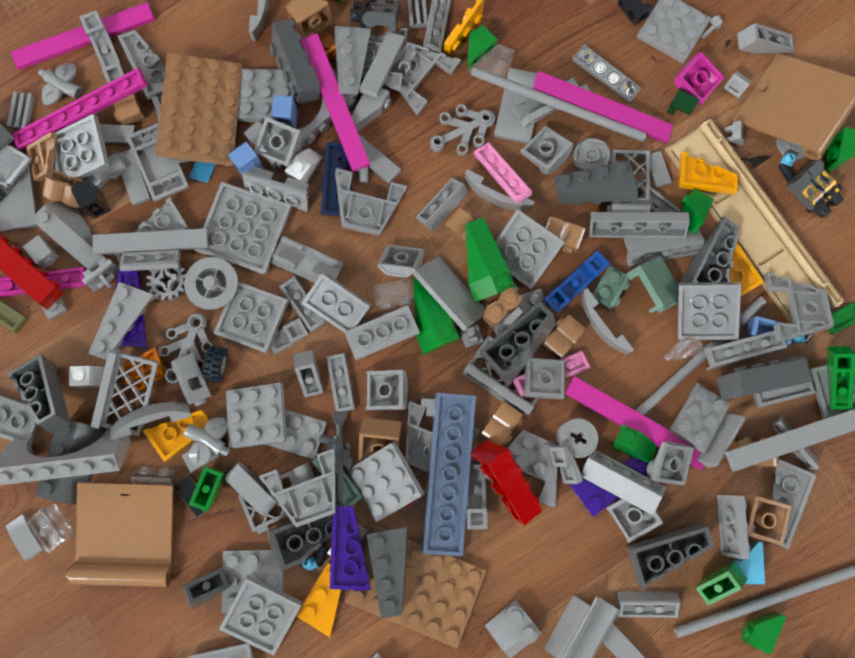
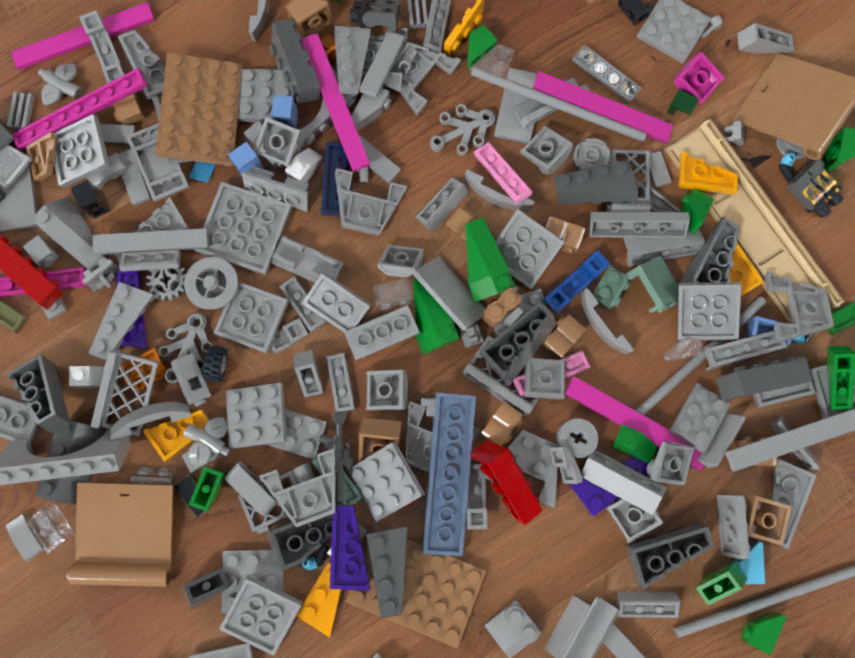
(58, 188): medium nougat brick -> none
(737, 84): light grey tile -> none

